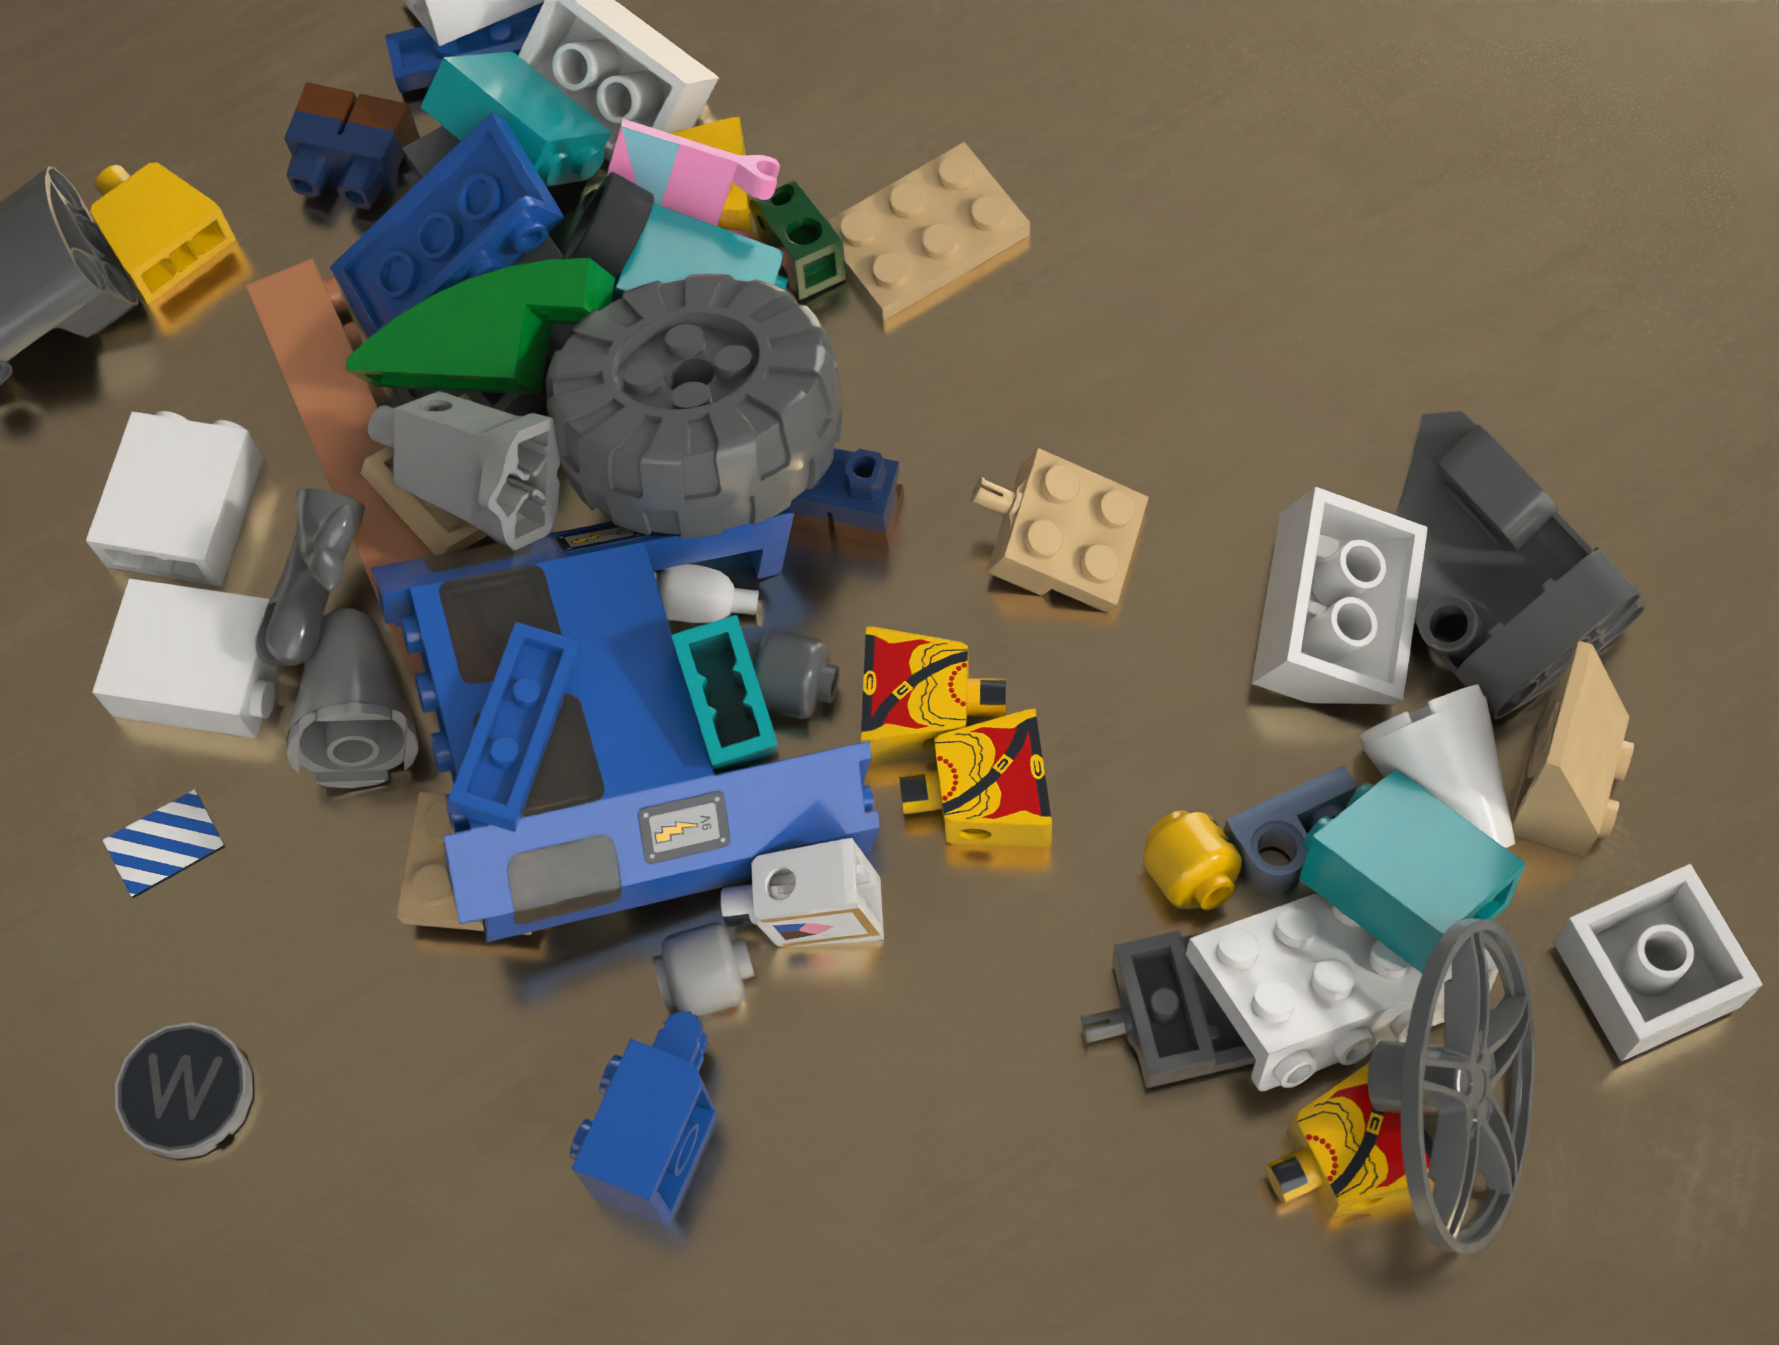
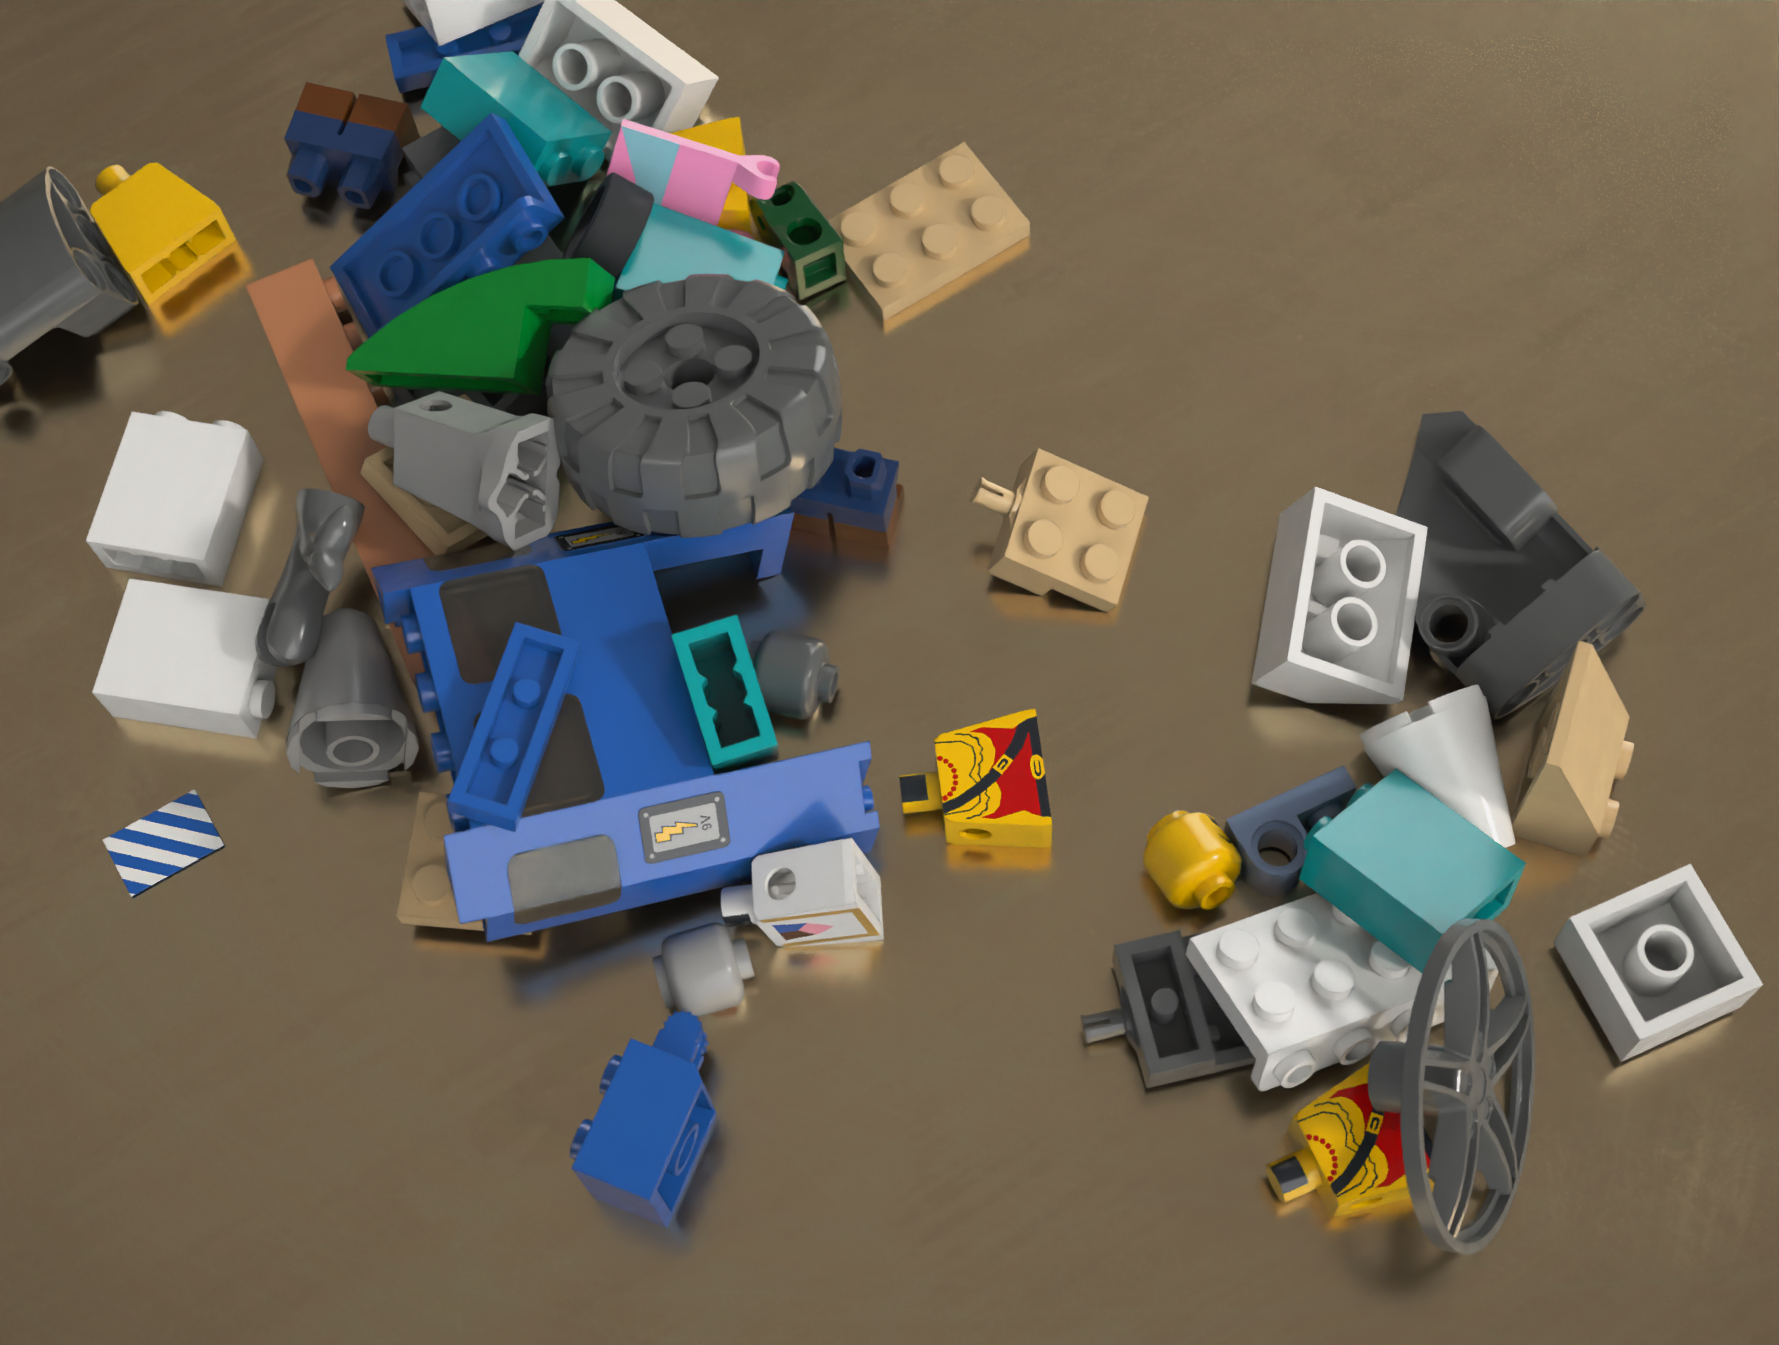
(183, 1090): black tile -> none
(701, 595): white plant -> none
(918, 691): torso -> none

